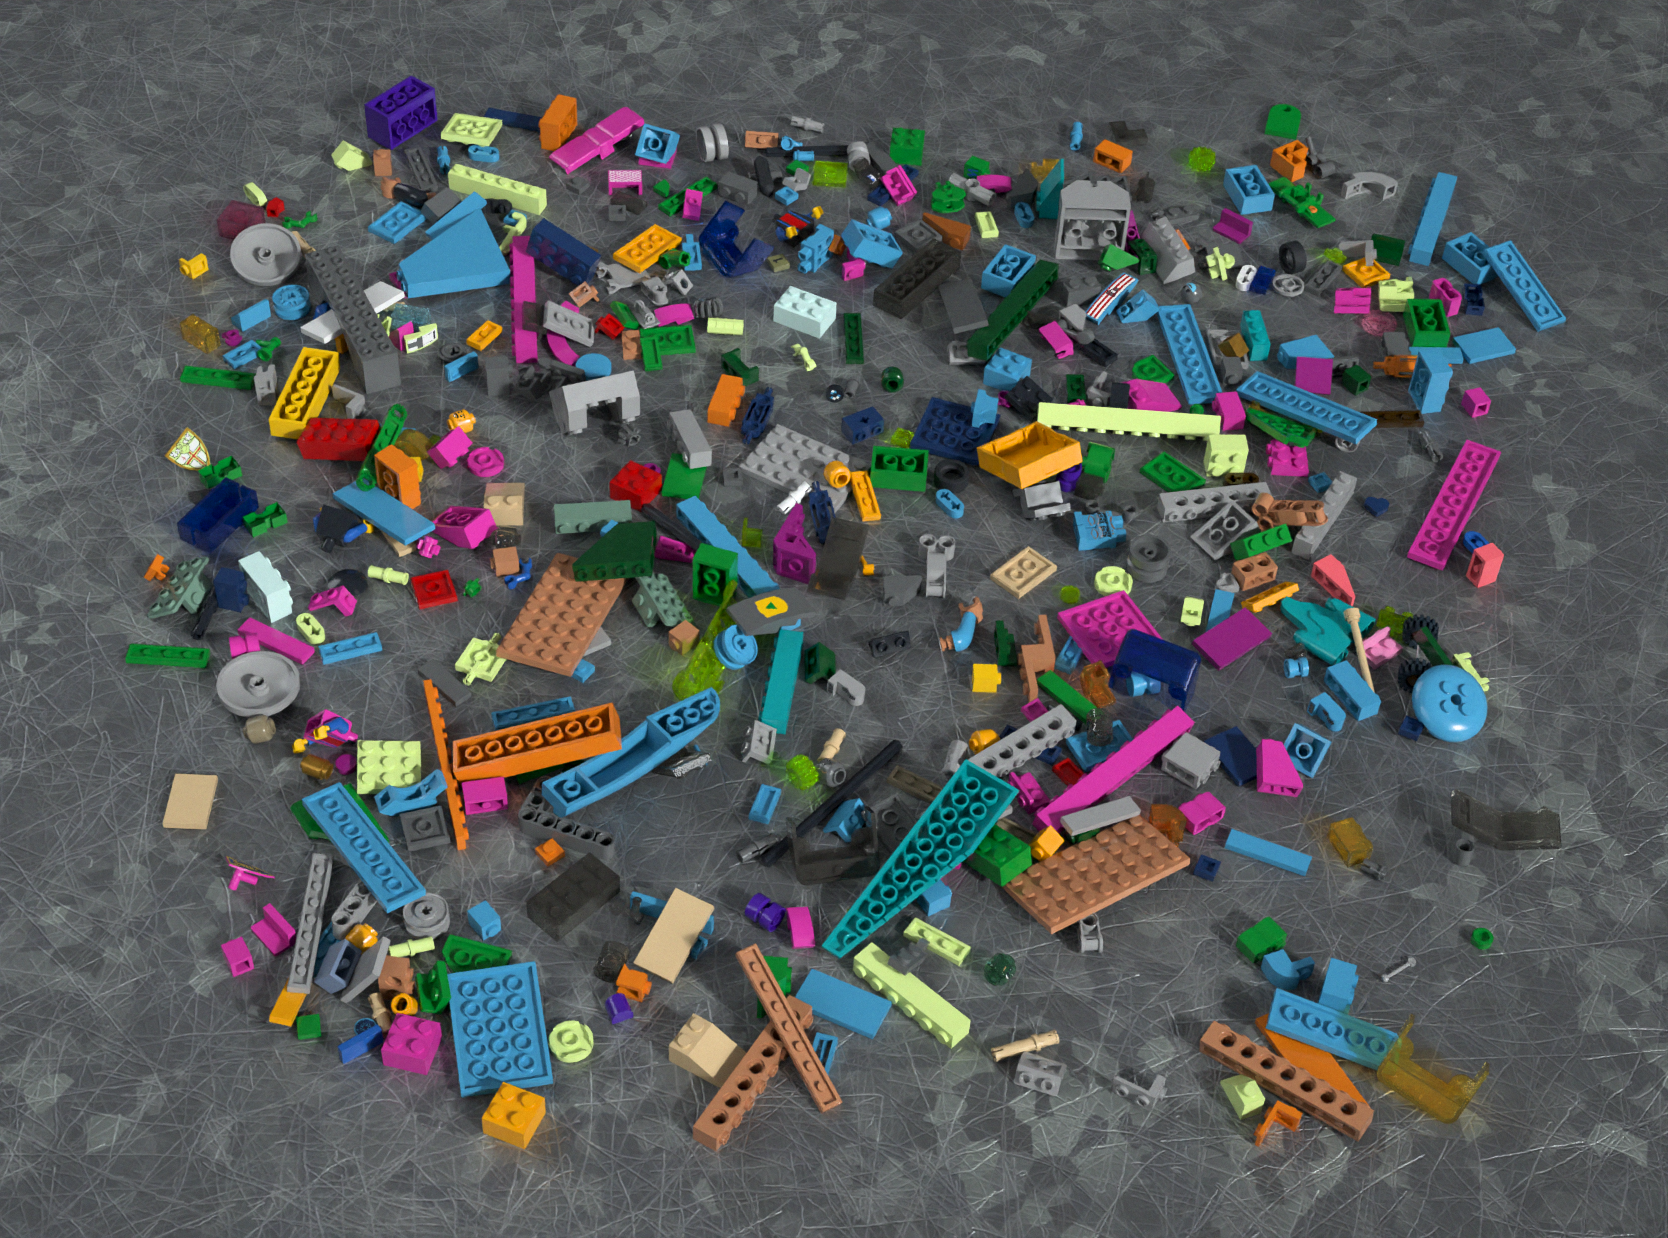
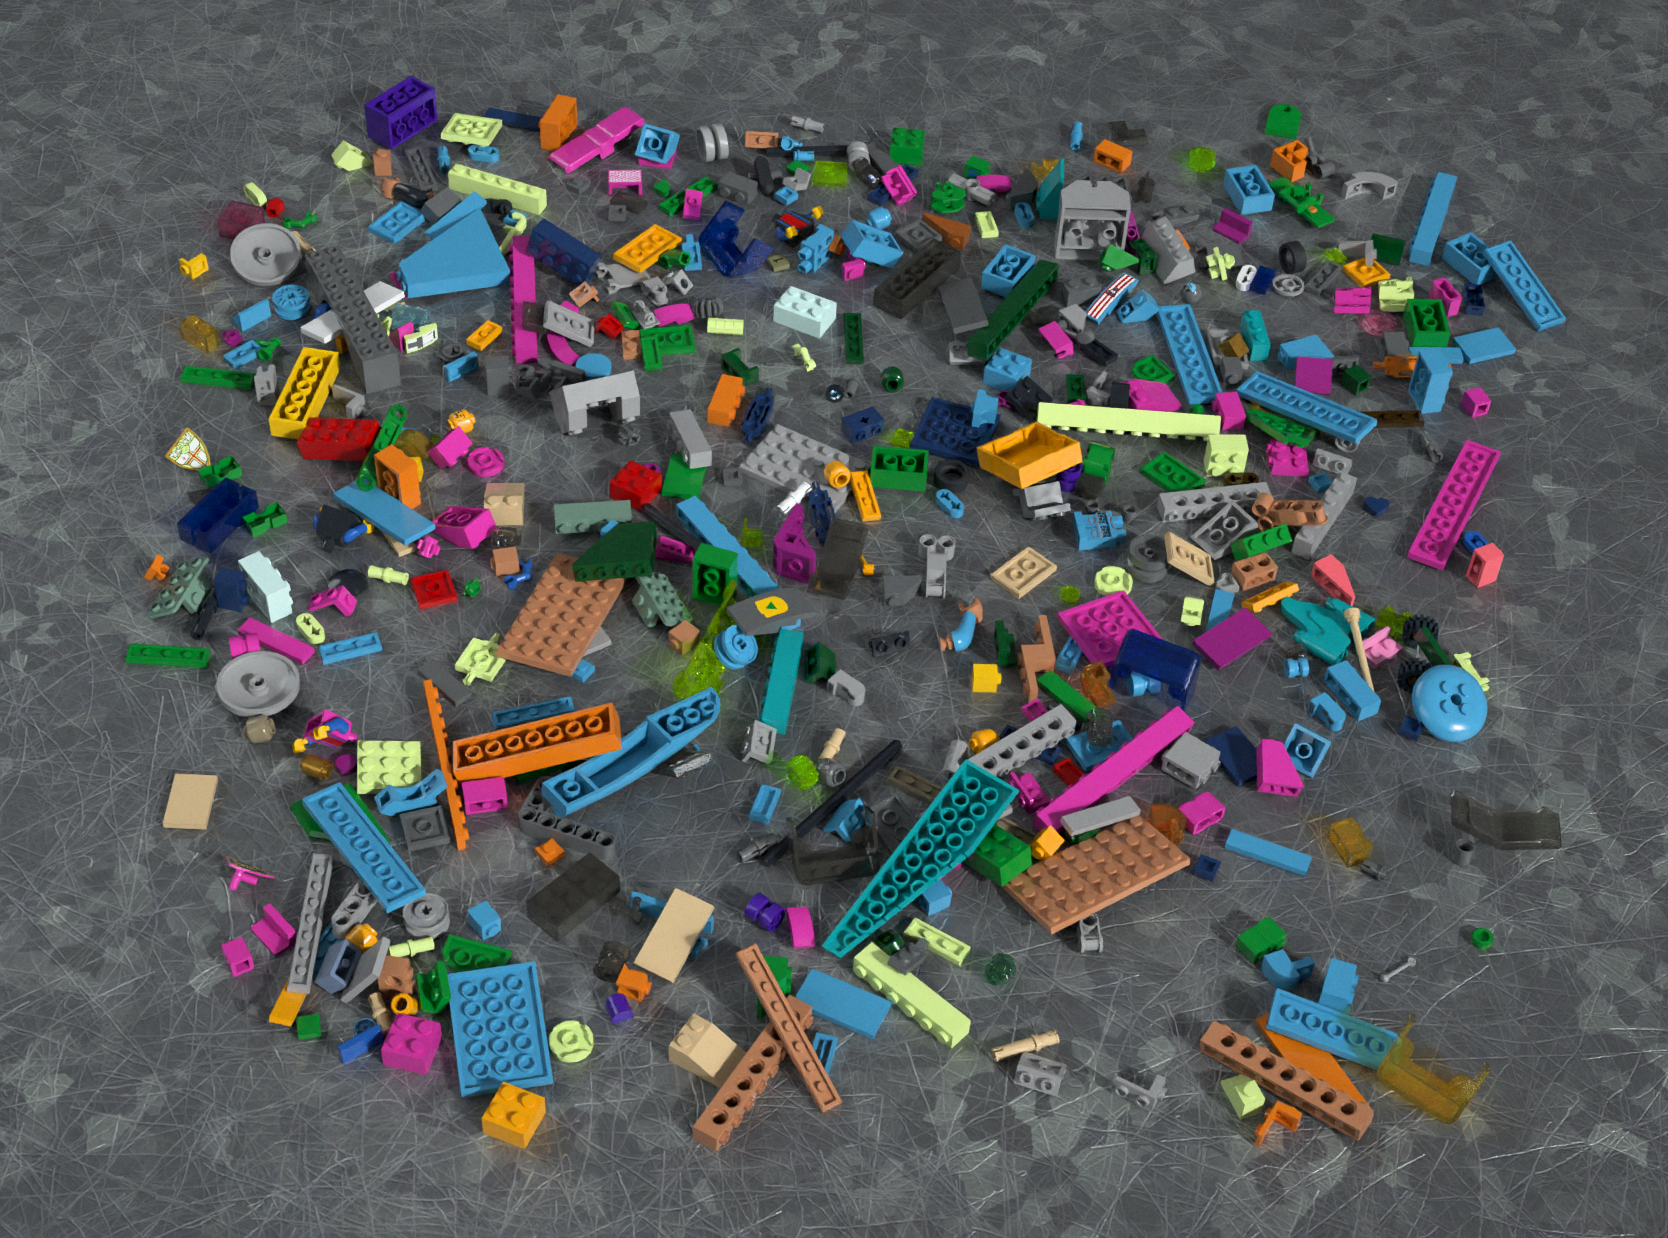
(889, 942): none -> dark green plate
(1189, 558): none -> tan tile
(1331, 461): none -> light grey hinge

